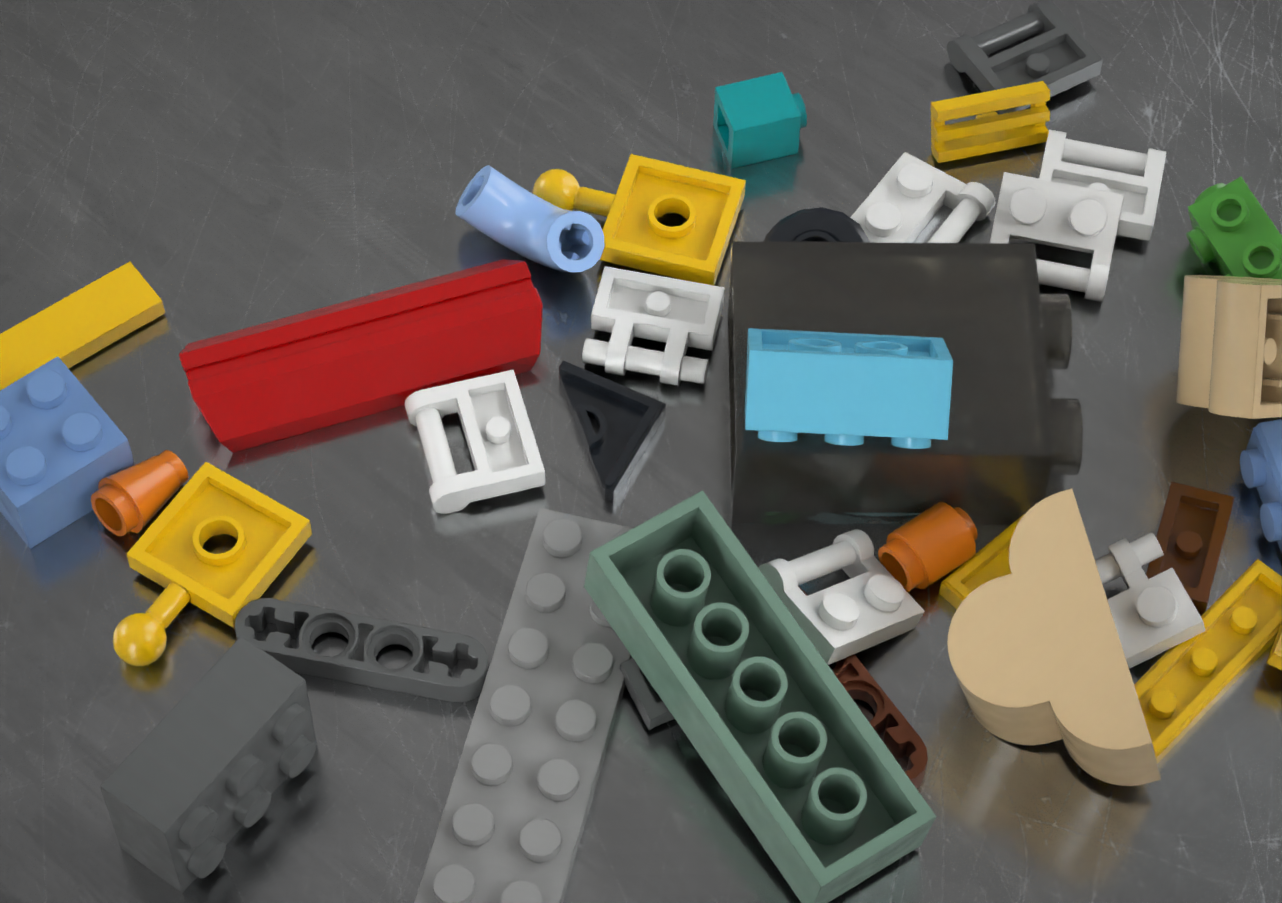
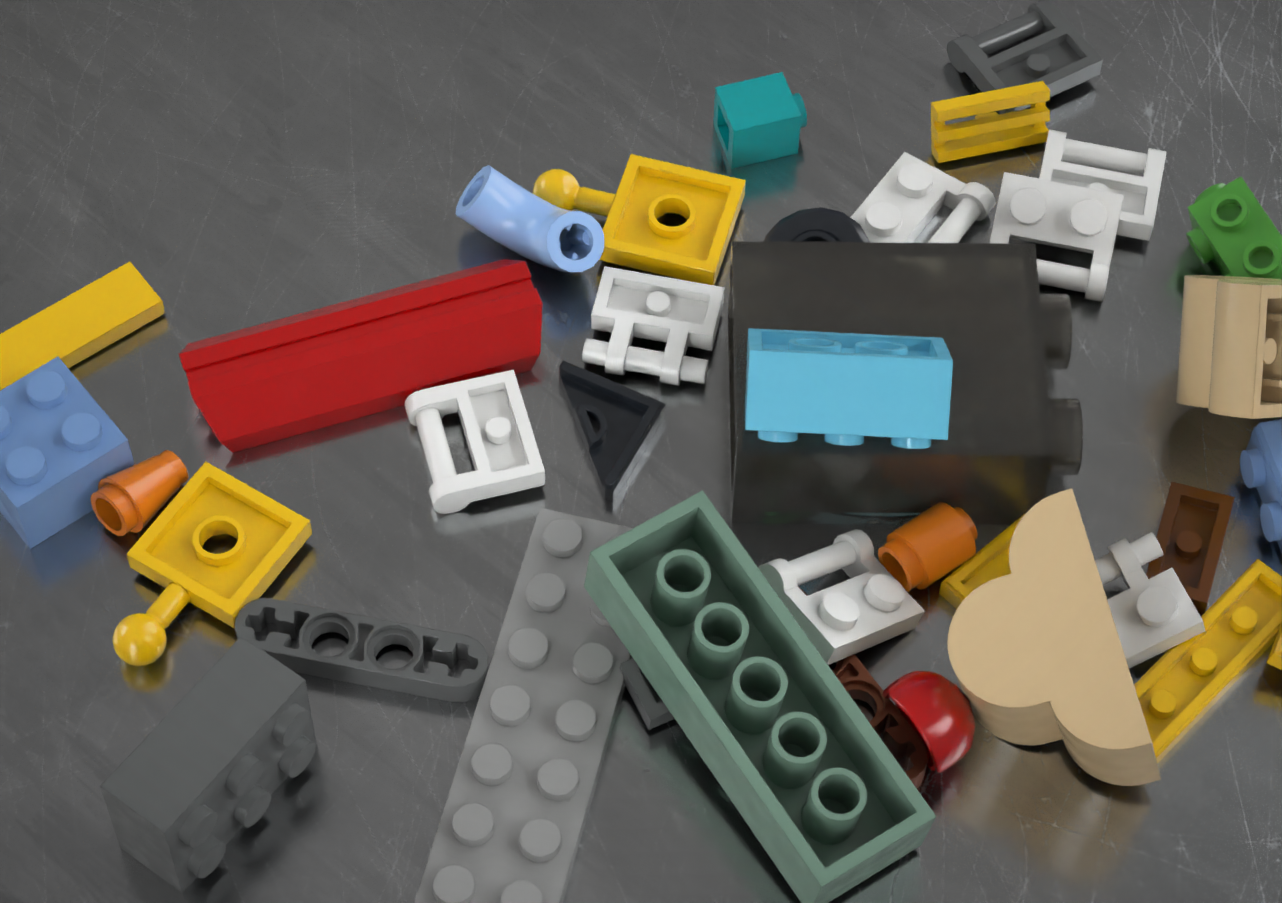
(937, 714): none -> red hair

